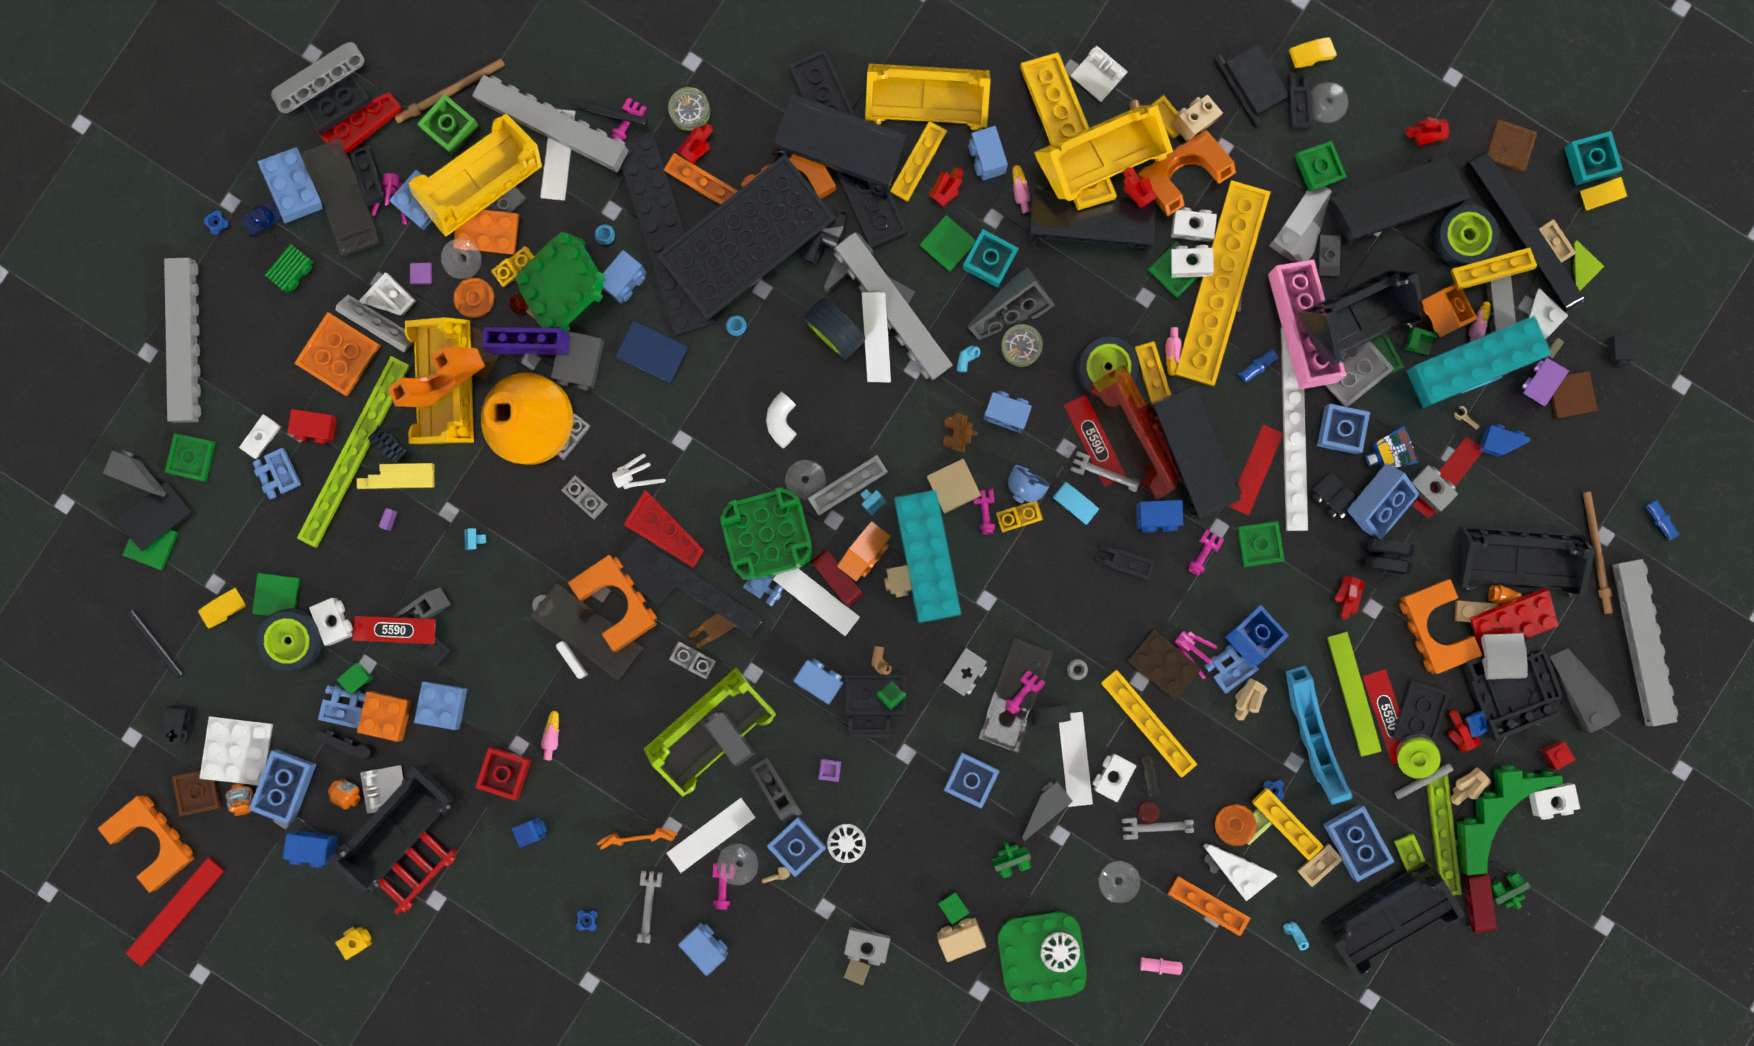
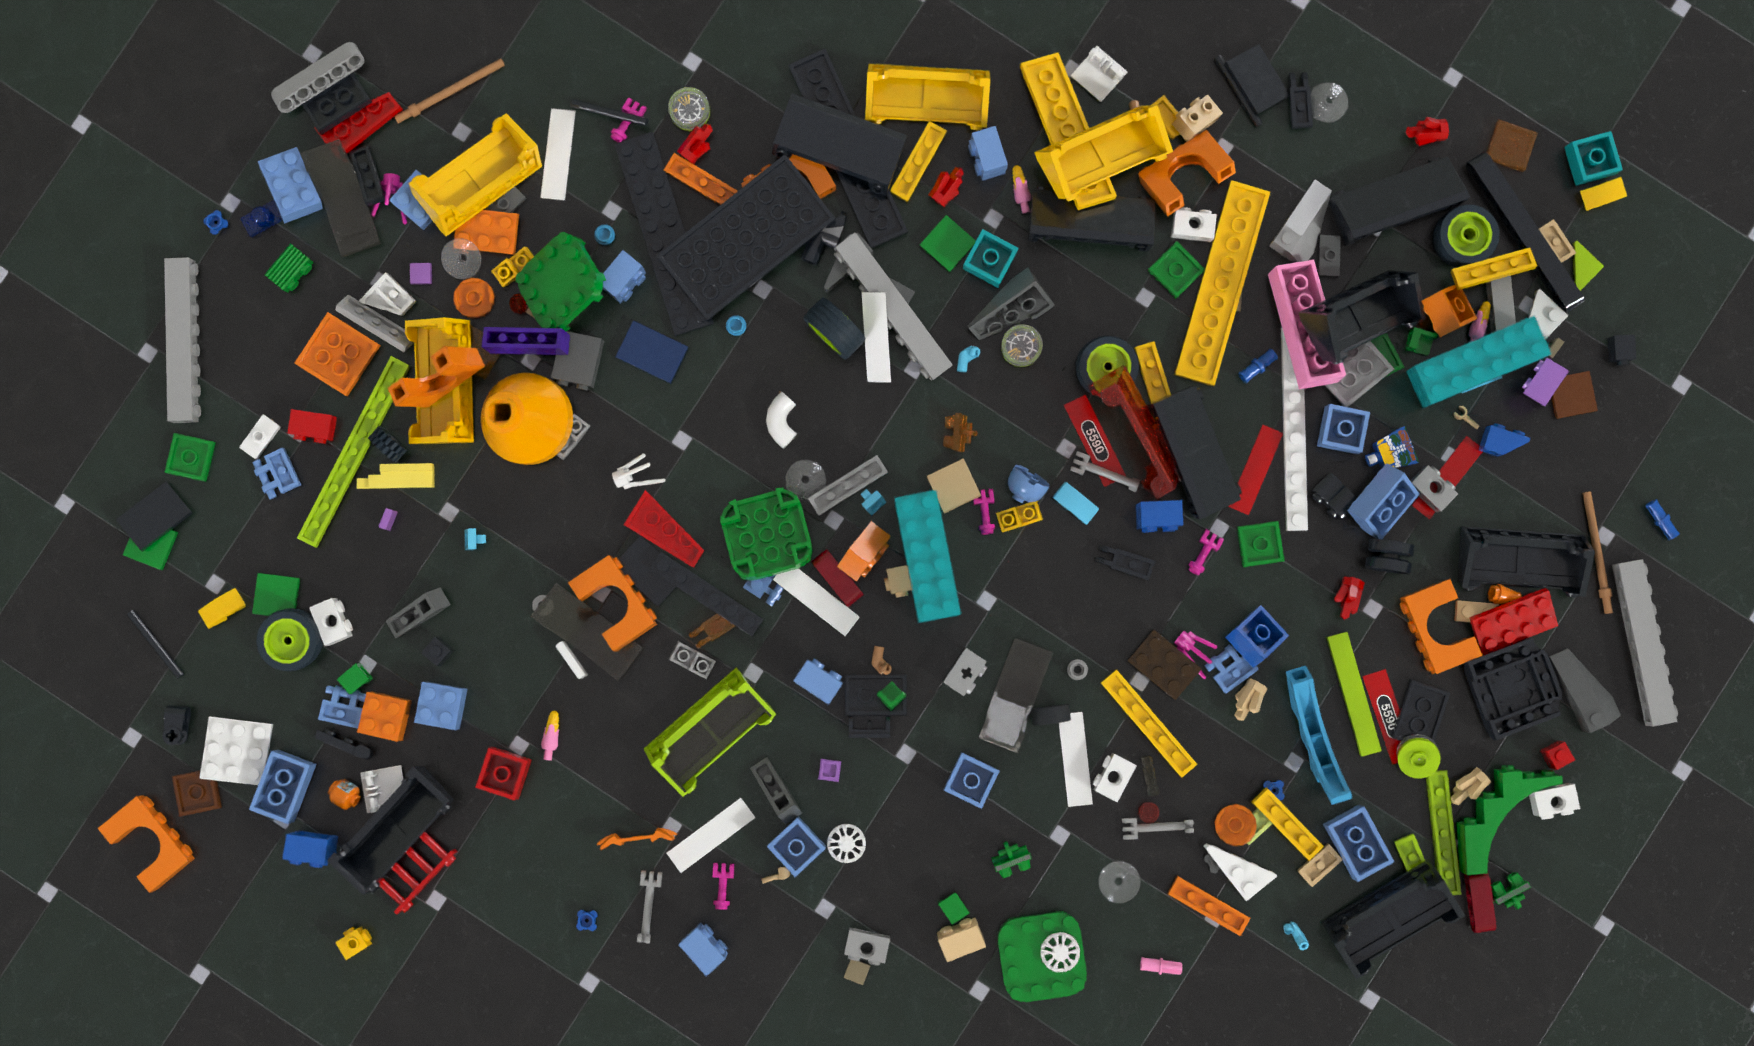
(132, 471): dark grey slope -> none
(175, 911): red tile -> none
(239, 799): head -> none
(394, 630): red sticker -> none
(448, 124): bright green brick -> none
(529, 832): blue slope -> none
(551, 123): light grey brick -> none
(584, 497): light grey slope -> none
(727, 864): clear dish -> none
(729, 738): dark grey brick -> none
(1007, 411): medium blue brick -> none
(1012, 706): dark pink hinge -> none
(1050, 803): dark grey slope -> none
(1138, 188): red rock -> none
(1173, 350): bright pink piece -> none
(1181, 268): white brick -> none
(1311, 52): yellow slope -> none
(1320, 166): green tile -> none
(1423, 781): light grey bar -> none
(1463, 735): red rock -> none
(1477, 723): blue tile -> none
(1504, 656): light grey slope -> none

